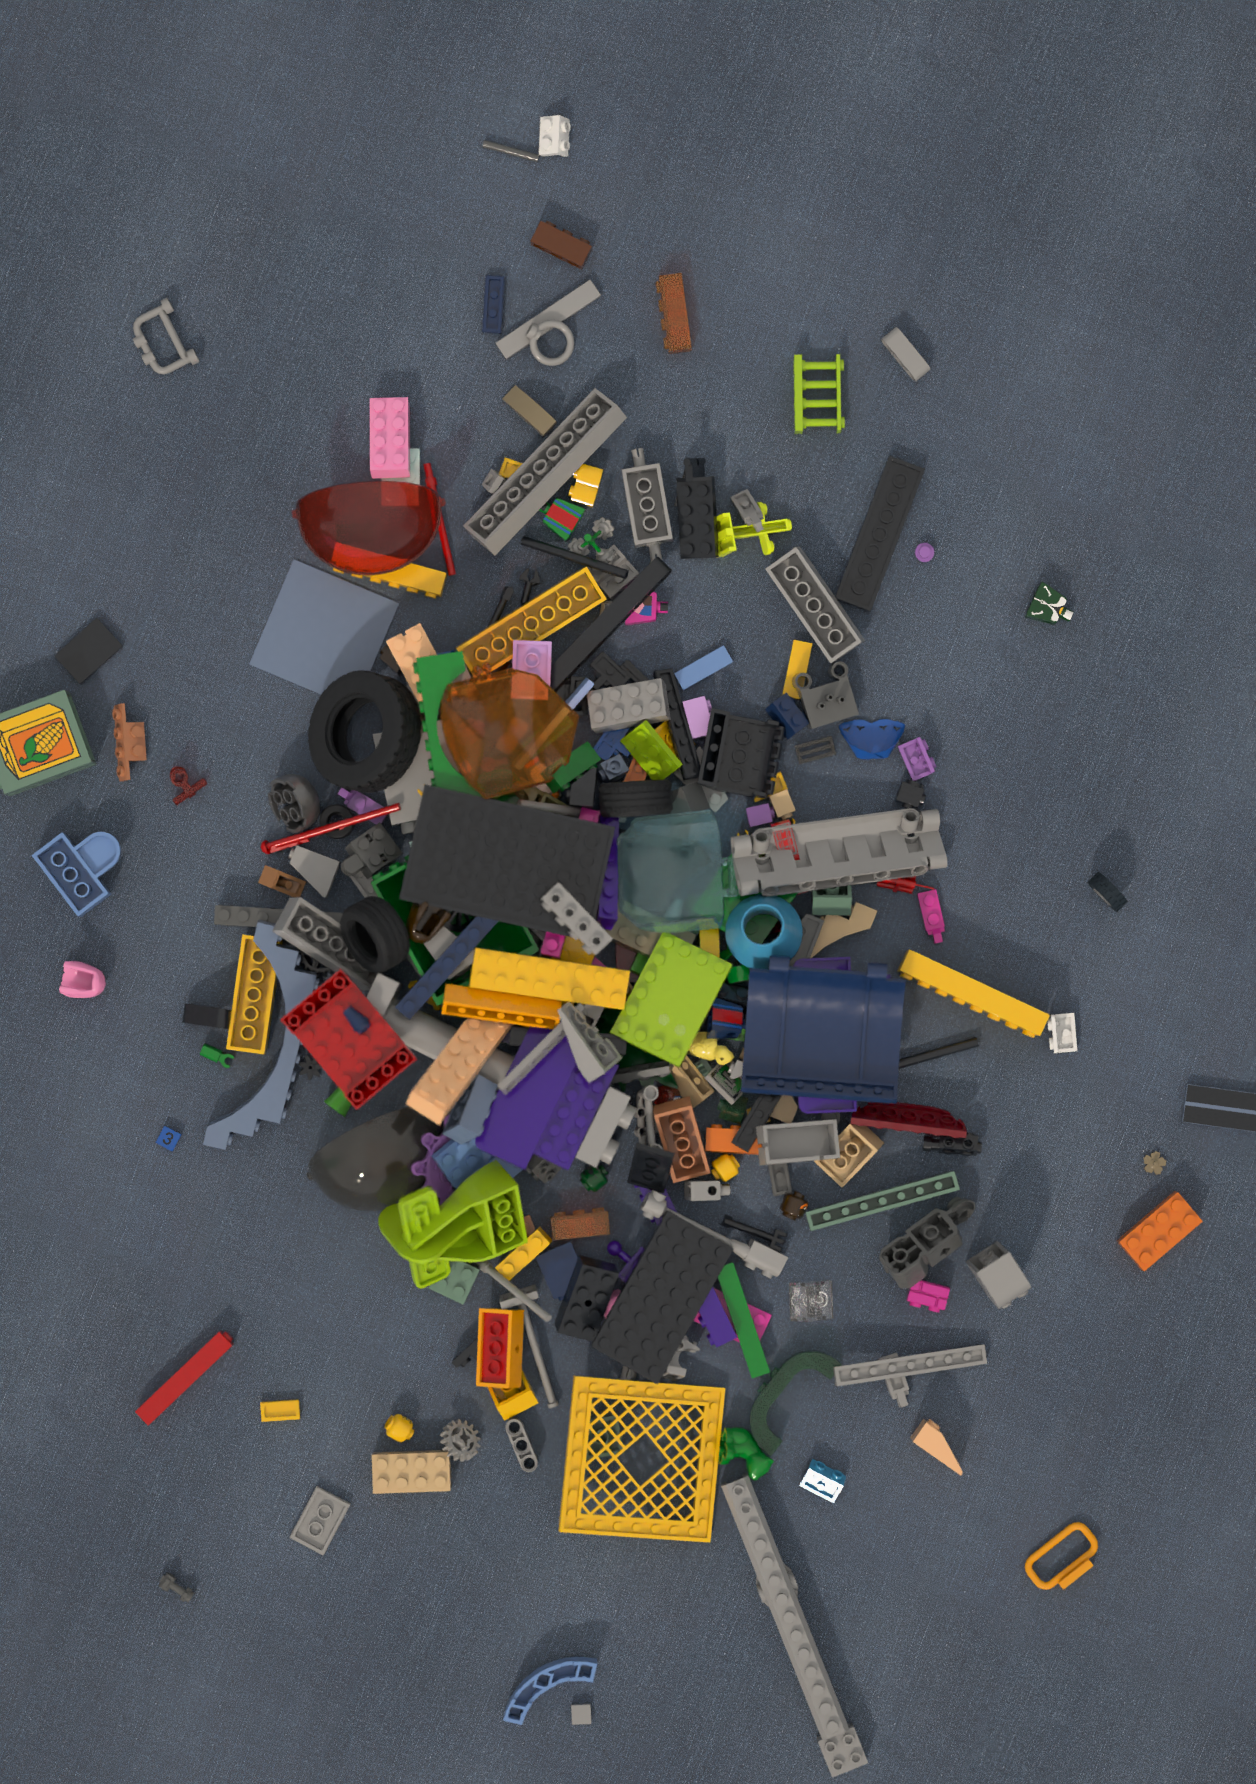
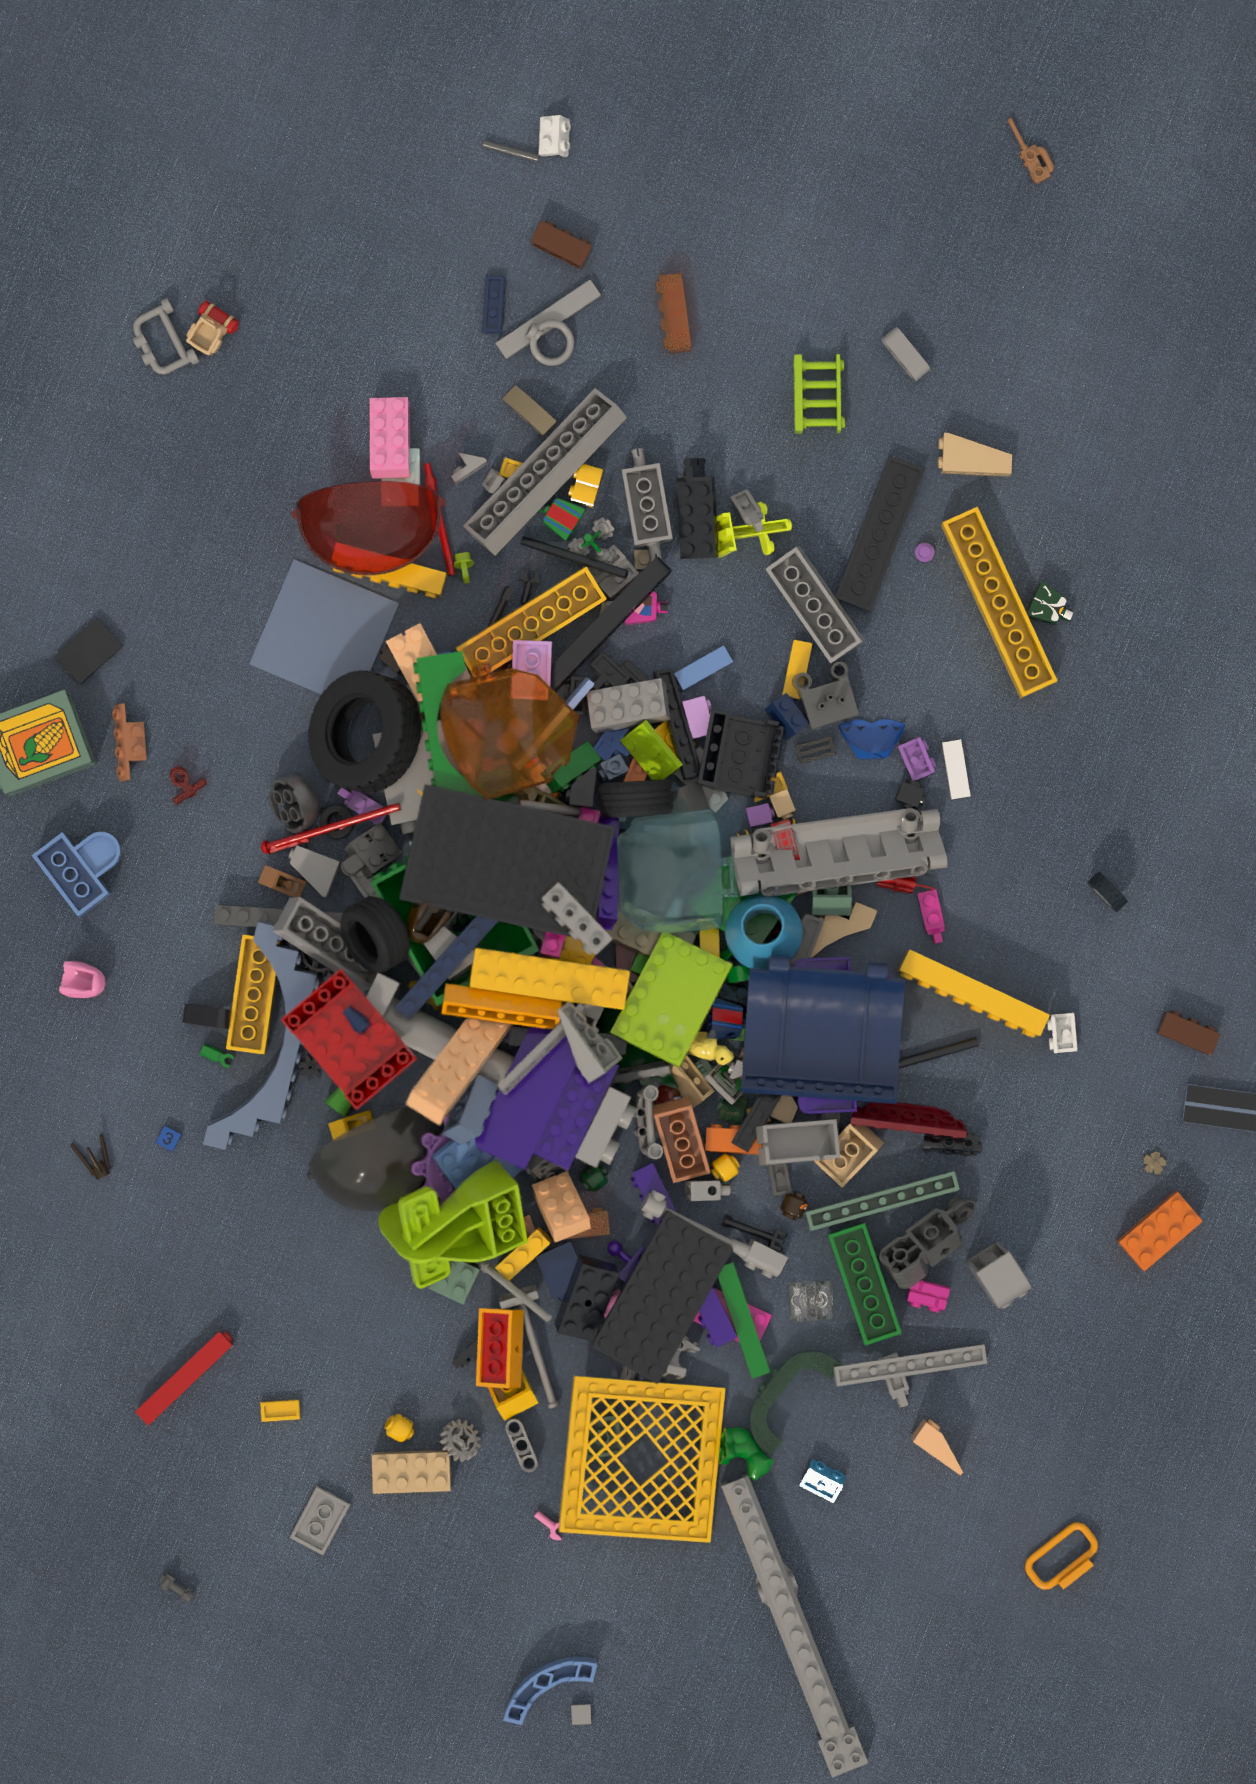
(99, 1168): none -> dark brown plant
(210, 328): none -> tan piece
(344, 1125): none -> yellow slope
(463, 562): none -> lime piece
(472, 463): none -> light grey slope
(550, 1524): none -> bright pink bar
(561, 1206): none -> light nougat brick
(642, 559): none -> dark tan plate
(650, 1167): black tile -> none
(864, 1283): none -> green brick
(956, 769): none -> white tile
(972, 458): none -> tan slope
(998, 602): none -> yellow brick
(1030, 159): none -> medium nougat piece
(1188, 1032): none -> reddish brown brick

